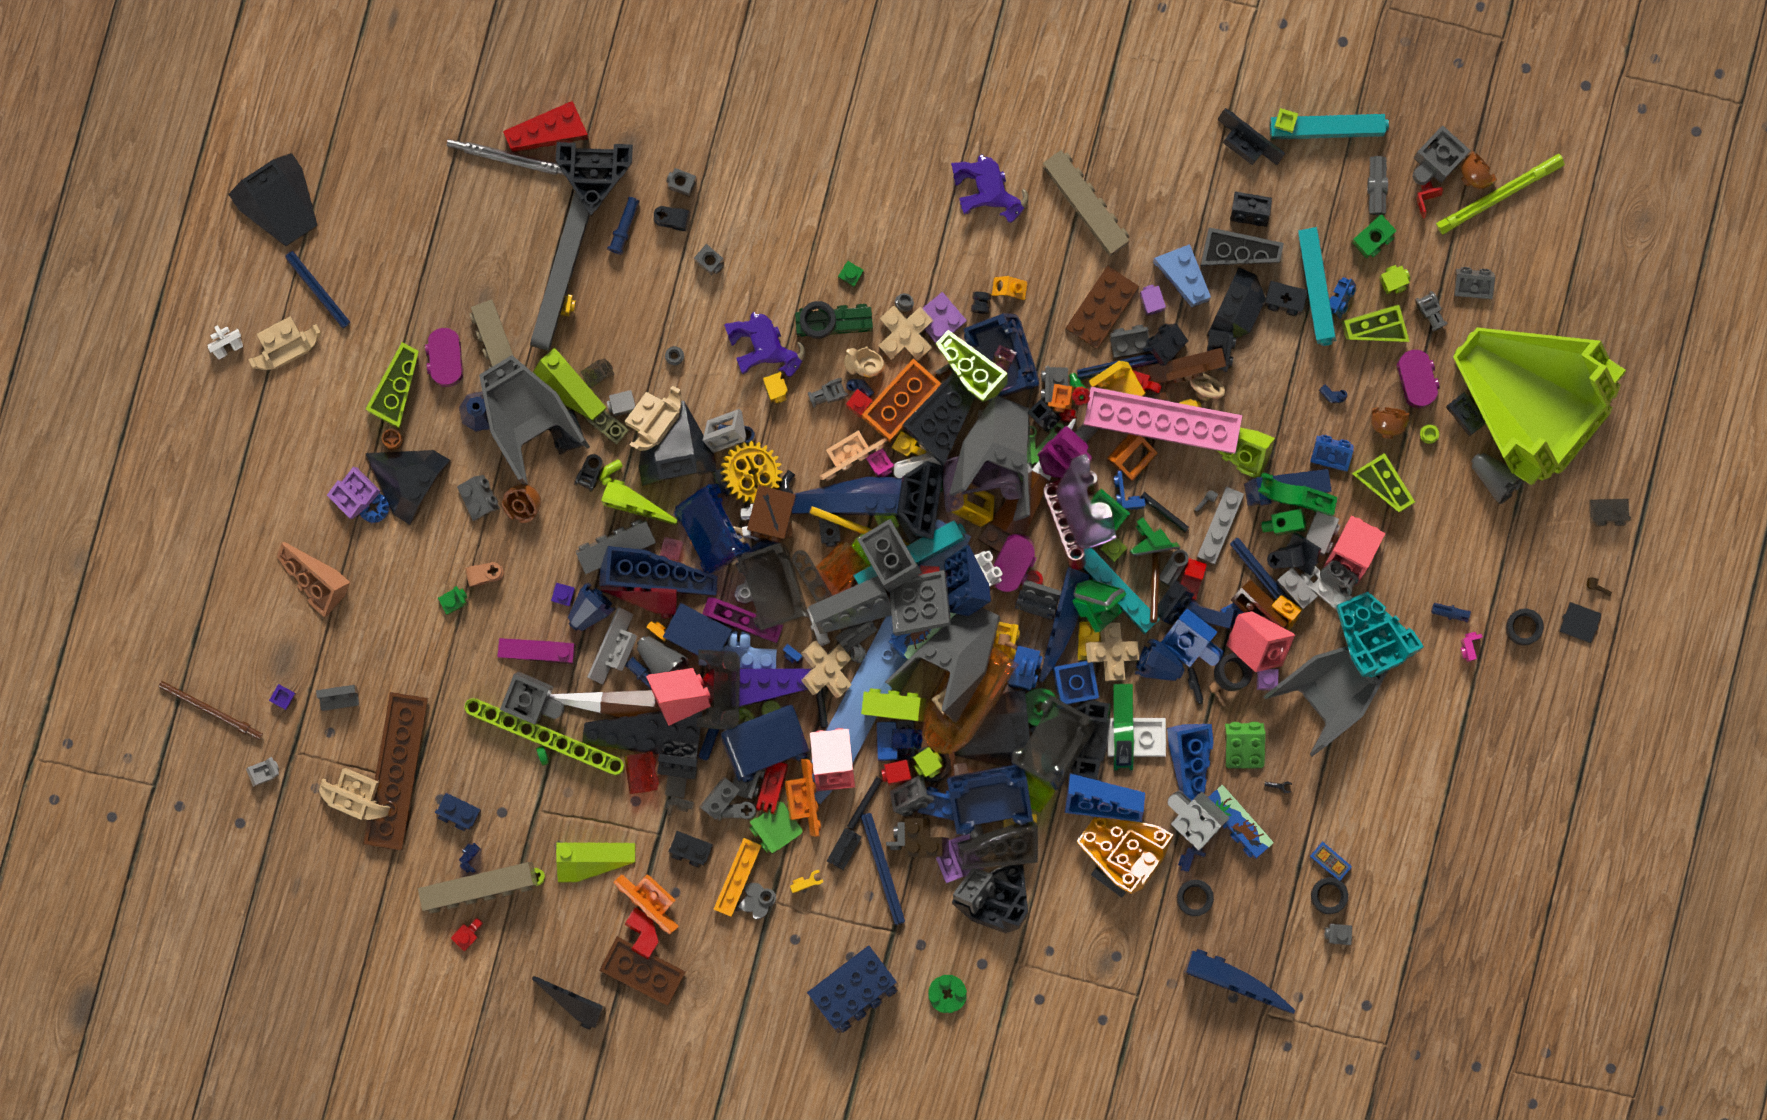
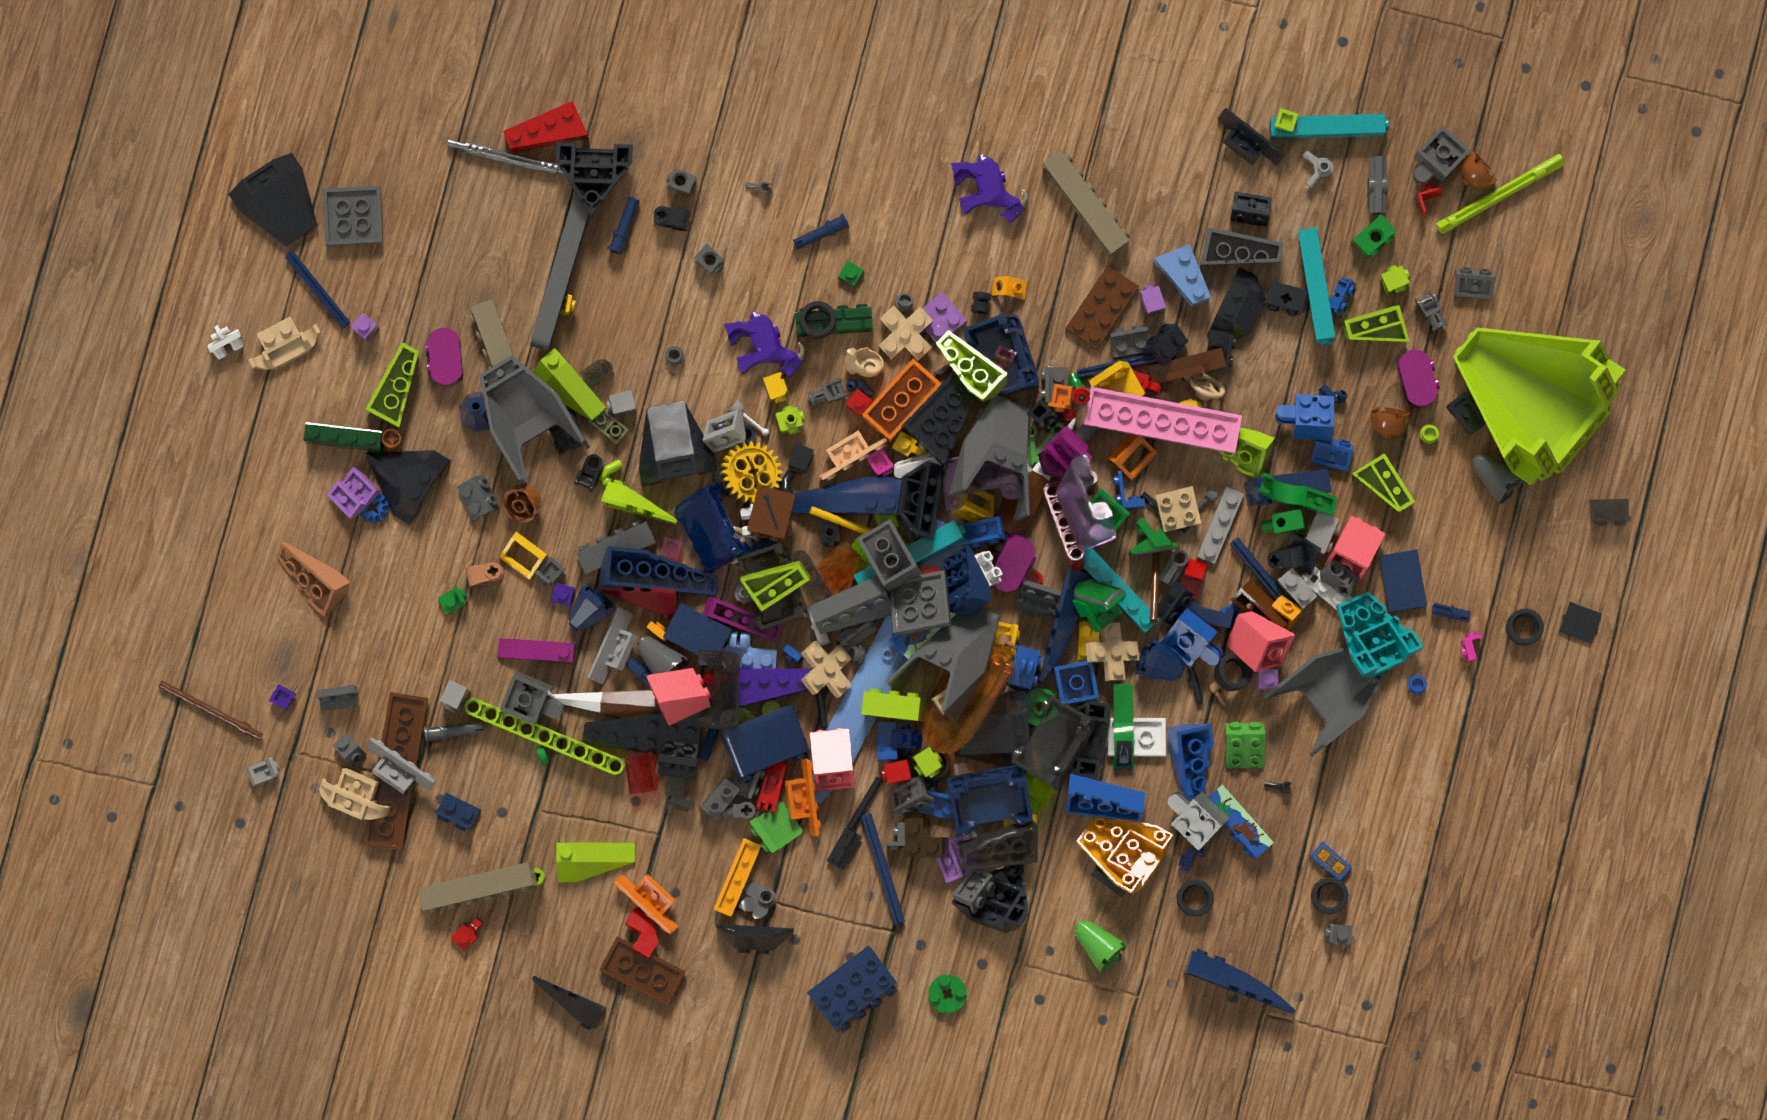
(343, 437): none -> dark green brick
(349, 749): none -> dark grey bracket
(353, 216): none -> dark grey plate
(365, 327): none -> medium lavender brick
(396, 770): none -> light grey bracket
(443, 732): none -> dark grey pin
(454, 696): none -> light grey brick
(468, 854): clear blue bracket -> none
(529, 547): none -> yellow tile
(549, 572): none -> dark grey bracket
(654, 418): tan plate -> none
(690, 848): black bracket -> none
(737, 405): none -> hinge
(754, 937): none -> black wedge
(762, 187): none -> dark grey hand
(775, 583): none -> lime wedge
(791, 427): none -> lime brick
(800, 459): none -> black brick
(801, 884): yellow plate -> none
(830, 228): none -> dark blue pin
(984, 531): none -> blue bracket
(1099, 944): none -> bright green cone
(1113, 549): lime plate -> none
(1178, 509): none -> tan hinge
(1310, 416): none -> blue brick
(1322, 168): none -> light grey piece
(1403, 580): none -> dark blue tile
(1417, 684): none -> blue plate
(1592, 583): dark brown hand -> none

